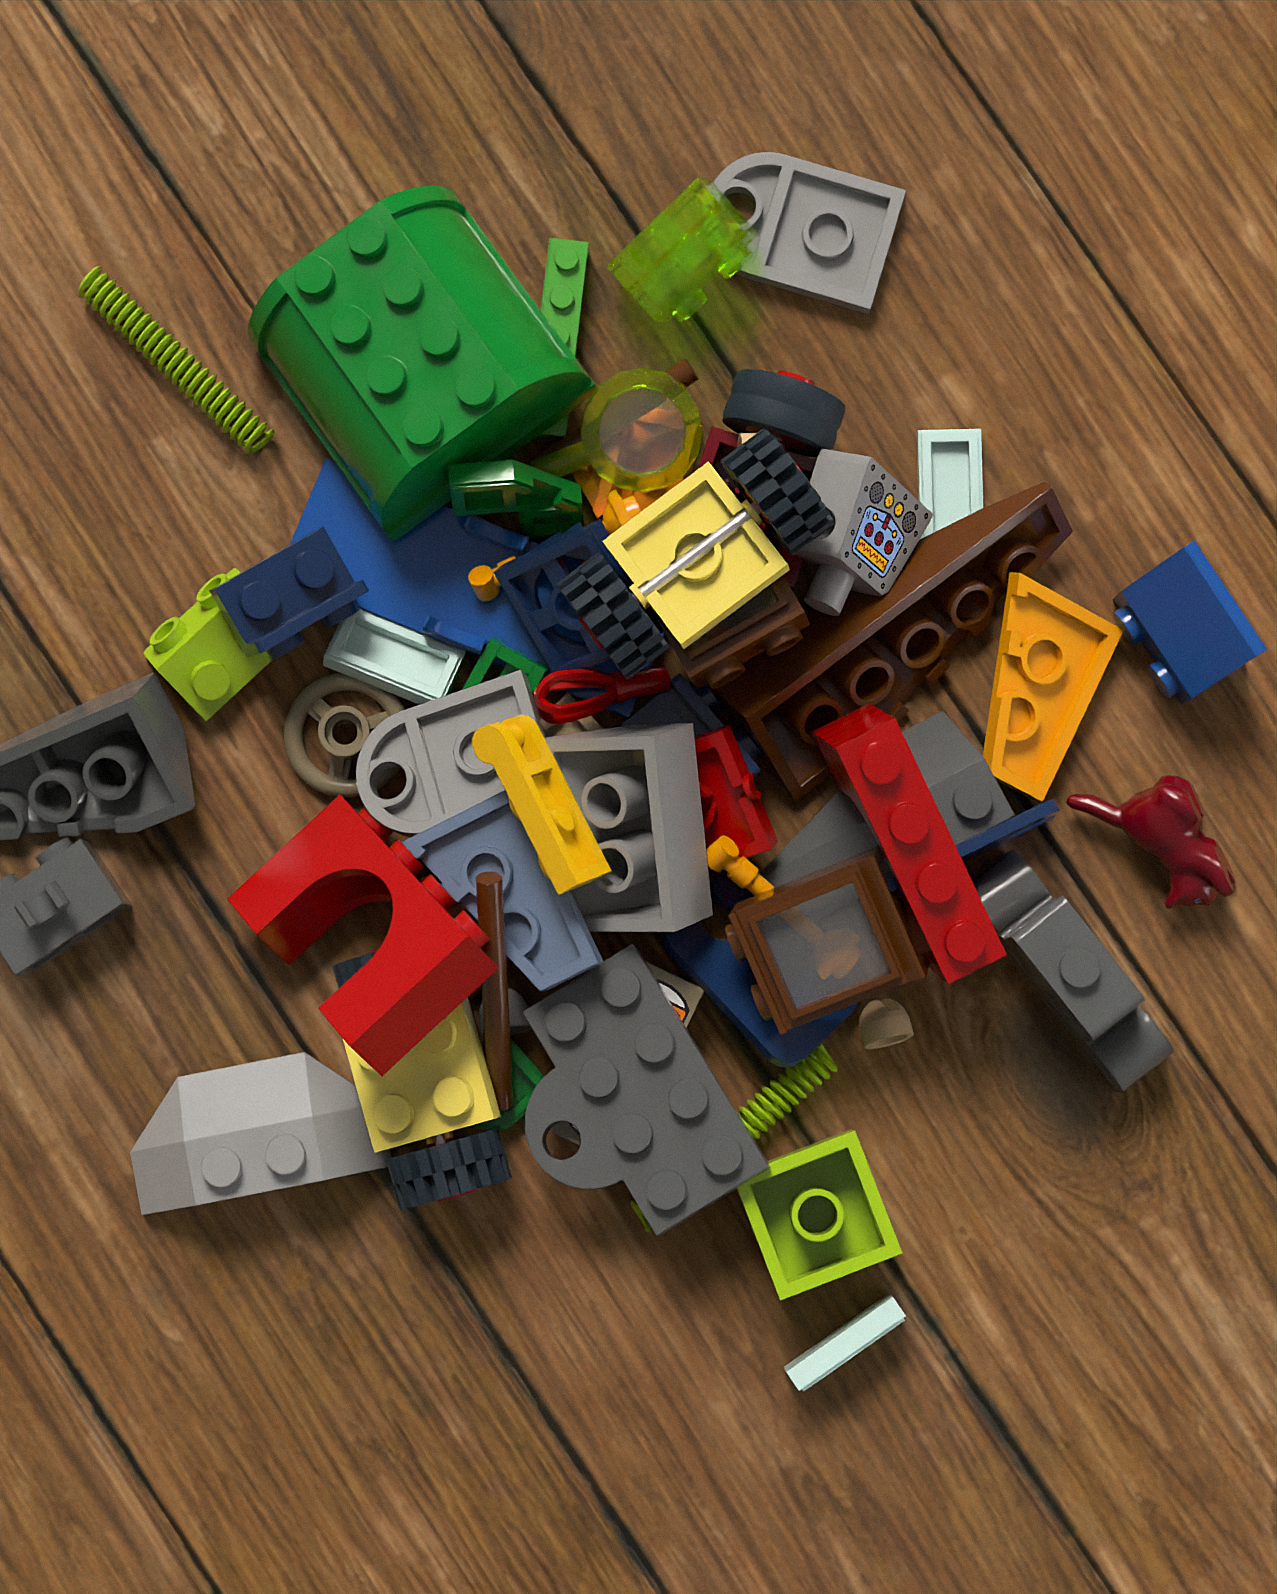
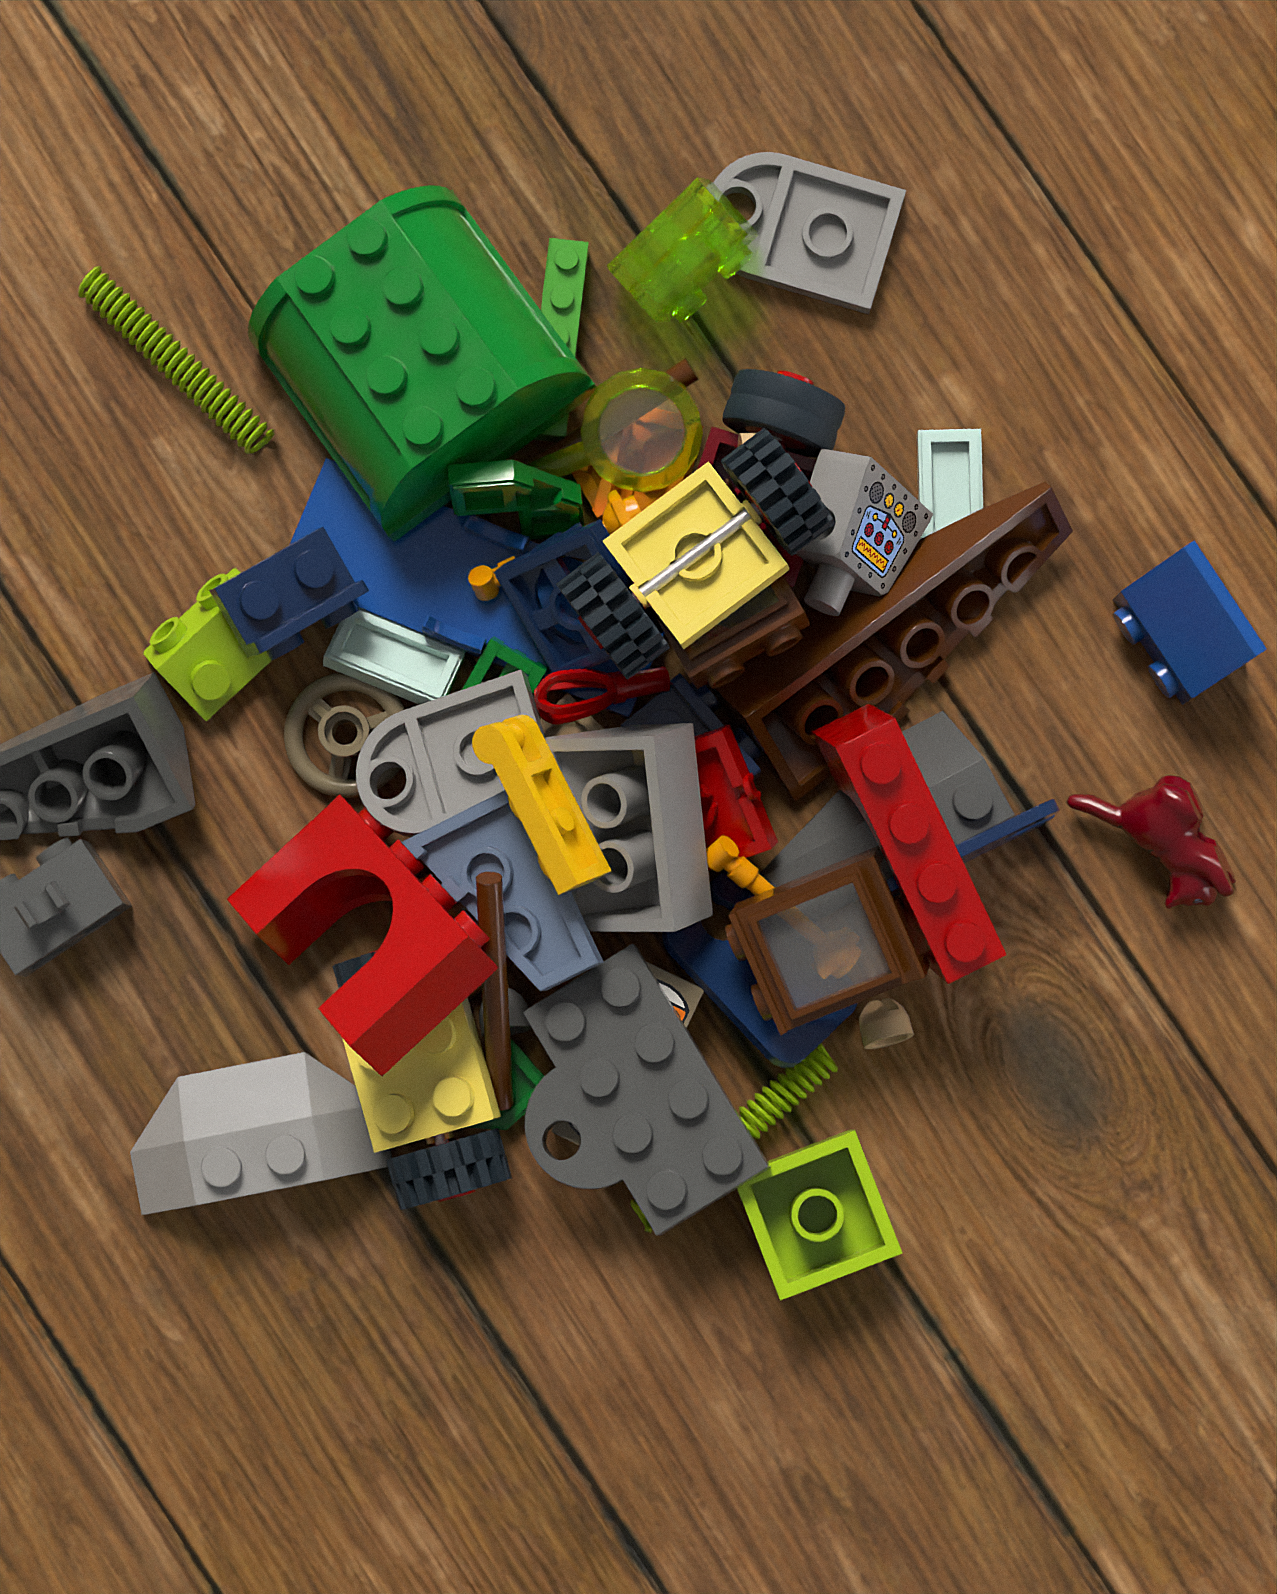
(845, 1342): light aqua tile -> none
(1042, 683): light orange wing -> none
(1071, 972): dark grey brick -> none

